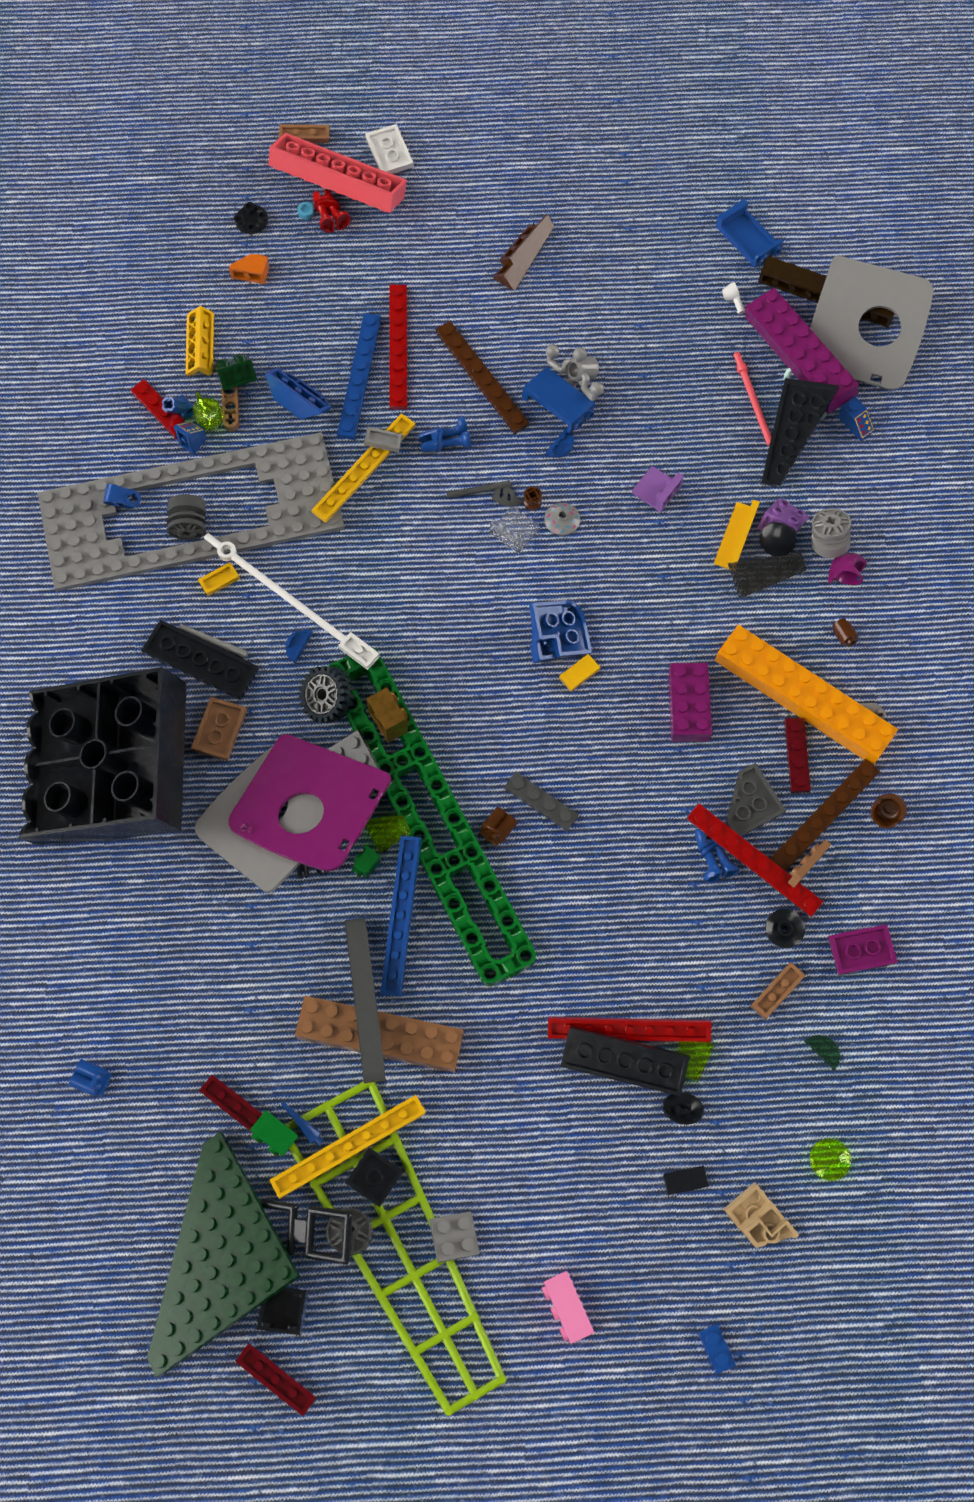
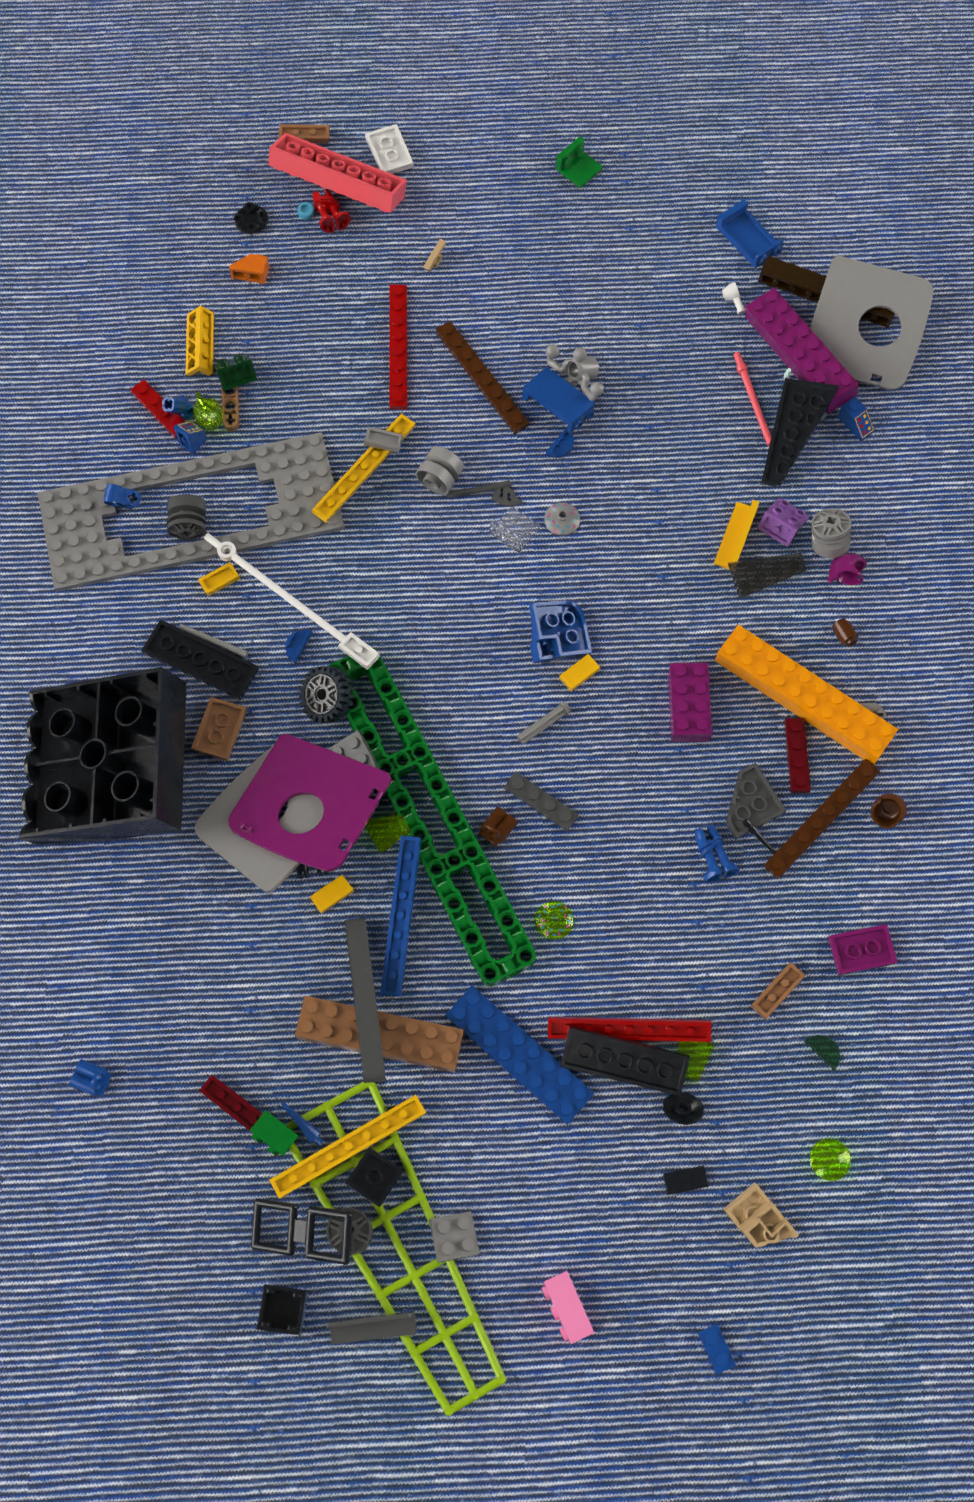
(222, 1262): dark green plate -> none
(276, 1379): dark red plate -> none
(296, 394): blue wedge -> none
(331, 894): none -> yellow tile
(359, 376): blue plate -> none
(366, 863): green brick -> none
(372, 1327): none -> dark grey panel
(387, 715): pearl gold brick -> none
(434, 441): blue piece -> none
(435, 257): none -> tan tile
(439, 470): none -> light grey wheel
(519, 1055): none -> blue plate
(522, 253): wedge -> none
(532, 503): reddish brown wheel -> none
(544, 722): none -> light grey axle
(551, 929): none -> clear neon green dish
(577, 164): none -> green bracket
(657, 488): medium lavender bracket -> none
(753, 830): none -> black piece
(753, 859): red plate -> none
(777, 539): black dish -> none
(791, 921): black dish -> none
(808, 862): medium nougat plate -> none

